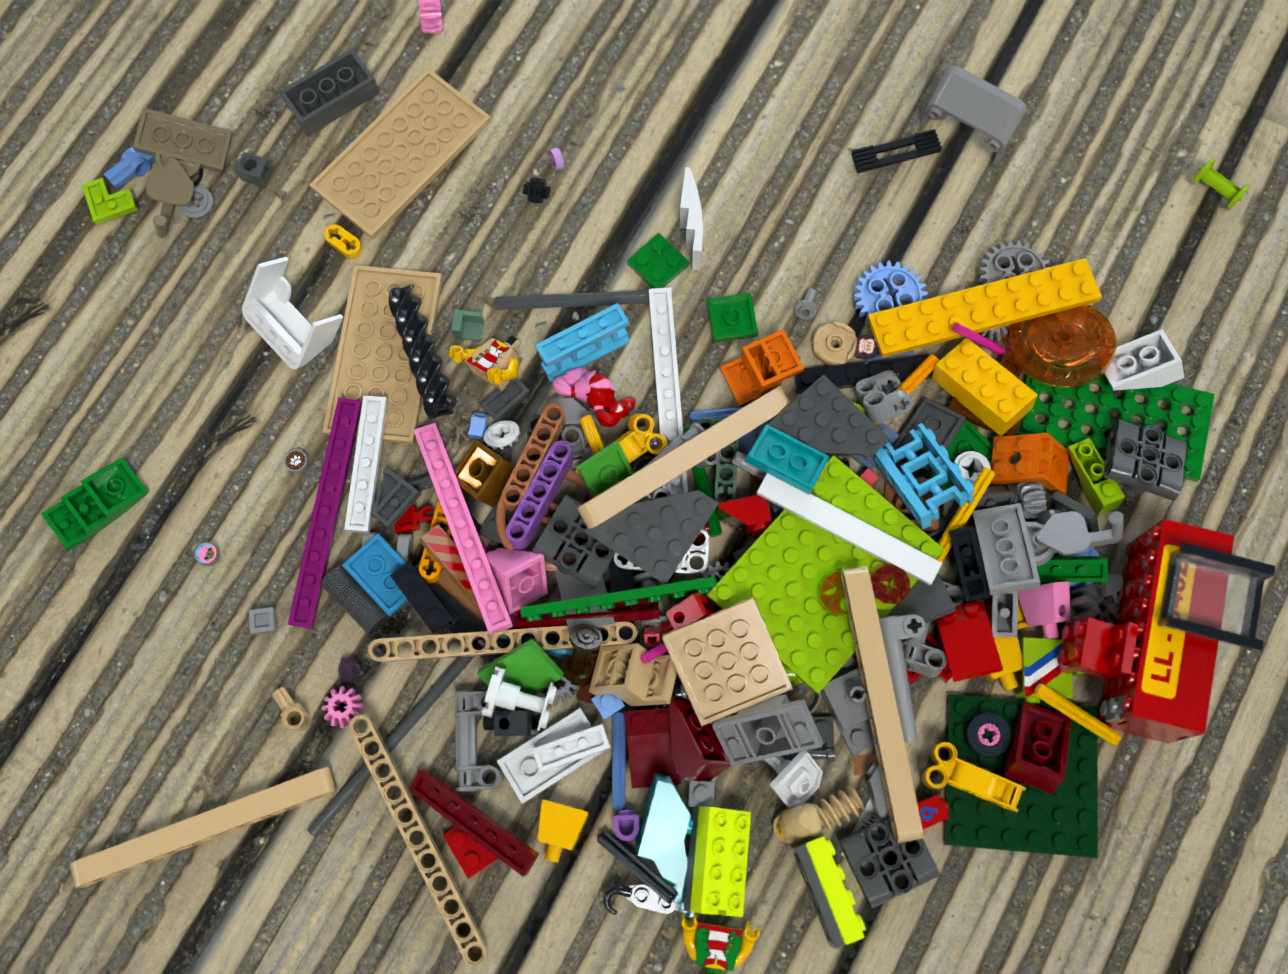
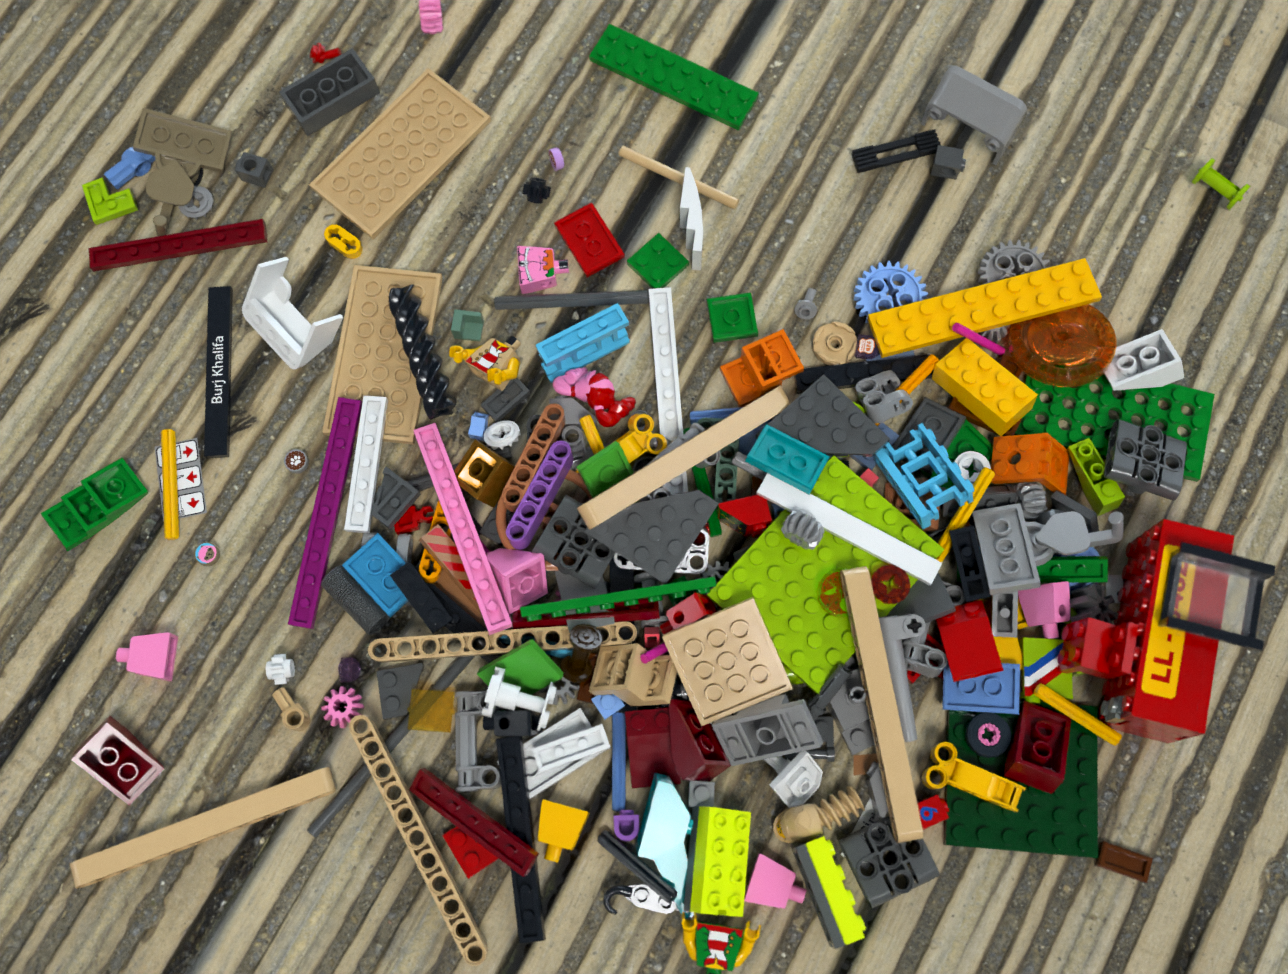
(118, 760): none -> dark red slope
(150, 655): none -> bright pink torso
(169, 477): none -> yellow axle
(177, 245): none -> dark red plate
(189, 478): none -> sticker
(218, 372): none -> black tile
(262, 621): light grey plate -> none
(280, 669): none -> white gear
(319, 54): none -> red plate
(396, 688): none -> dark grey wing
(431, 710): none -> clear yellow piece
(519, 822): none -> black tile
(538, 268): none -> bright pink torso
(589, 240): none -> red tile
(674, 77): none -> green plate
(677, 176): none -> tan piece
(772, 884): none -> bright pink torso
(802, 530): none -> light grey gear
(828, 691): none -> dark grey pin
(948, 162): none -> dark grey brick
(985, 693): none -> medium blue tile
(1124, 862): none -> reddish brown tile

